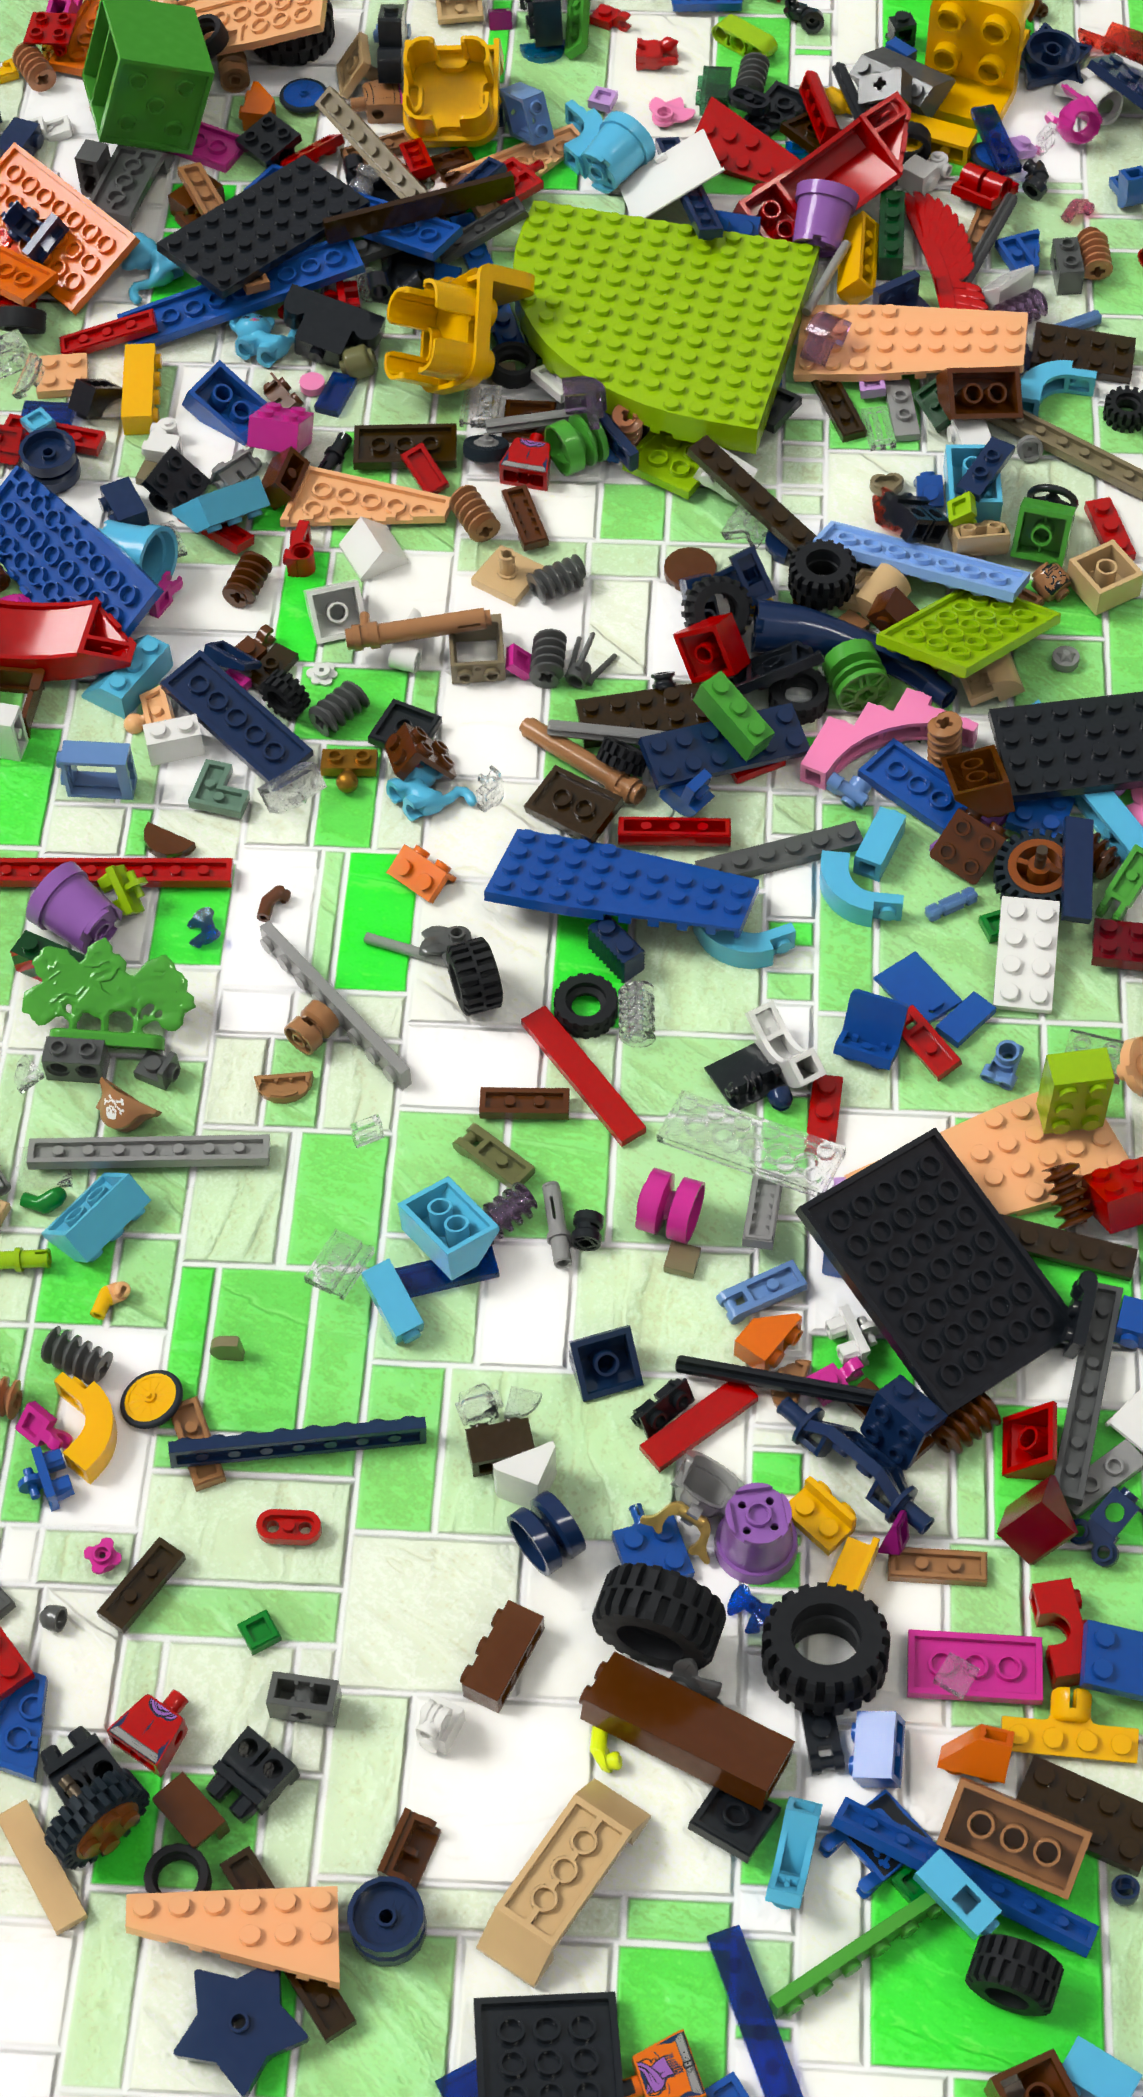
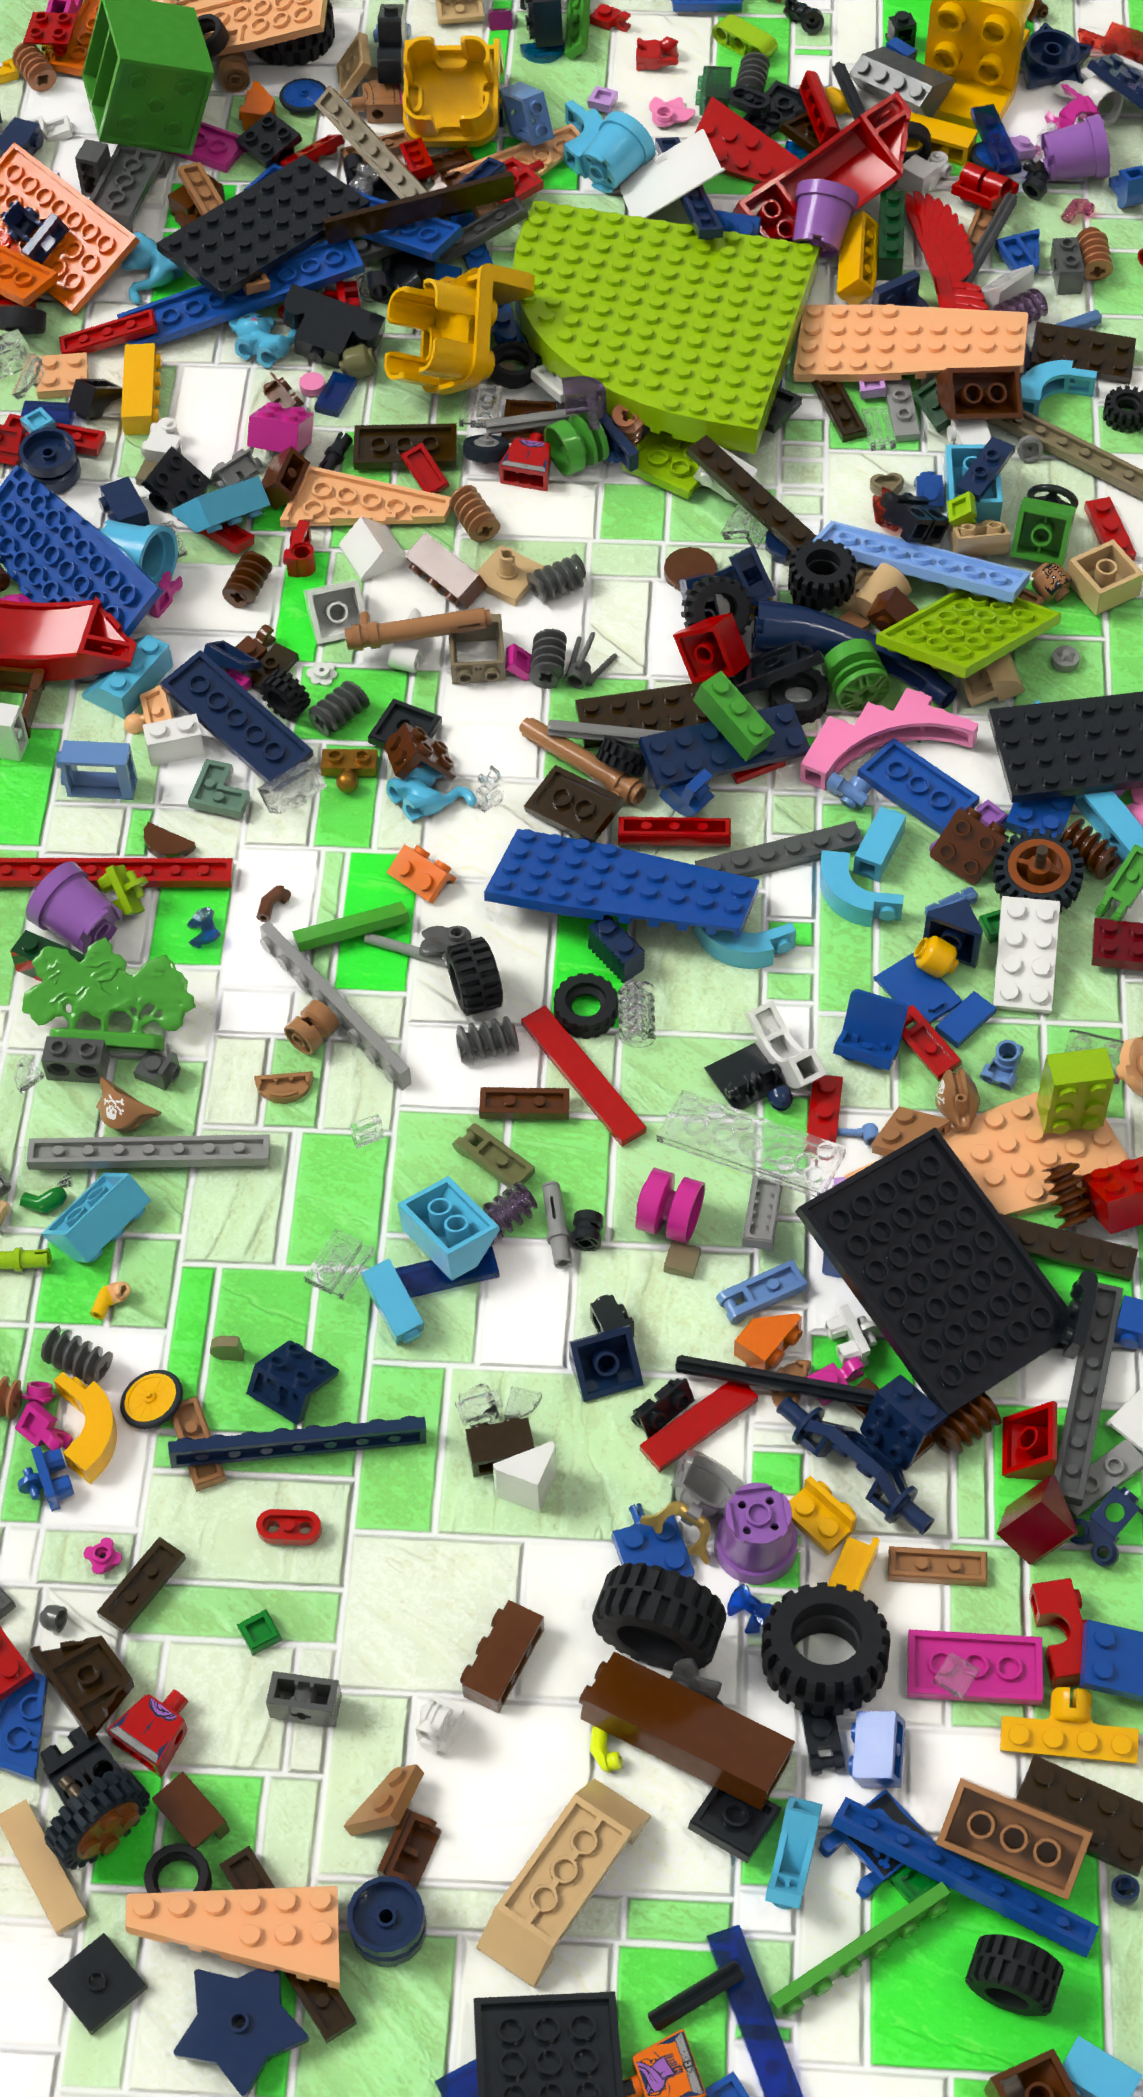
(39, 1392): none -> dark pink plate
(86, 1679): none -> dark brown wing
(97, 1983): none -> black plate
(223, 402): blue slope -> none
(253, 1773): black hips -> none
(288, 1380): none -> dark blue bracket
(350, 926): none -> bright green tile
(387, 1802): none -> medium nougat wing
(445, 571): none -> brick
(486, 1038): none -> dark grey piece
(525, 517): reddish brown plate -> none
(546, 1533): dark blue wheel -> none
(609, 1315): none -> black brick
(663, 679): black bush -> none
(696, 1995): none -> black axle
(823, 333): brick -> none
(826, 277): light grey bar -> none
(868, 1131): none -> medium blue hand
(880, 85): brick -> none
(897, 1536): magenta slope -> none
(904, 1127): none -> medium nougat wing
(936, 956): none -> yellow head
(944, 737): medium nougat piece -> none
(958, 1098): none -> medium nougat hat
(958, 1895): medium azure brick -> none
(959, 927): none -> dark blue slope
(979, 781): reddish brown slope -> none
(979, 1753): orange slope -> none
(1077, 150): none -> medium lavender piece
(1077, 870): dark blue tile -> none

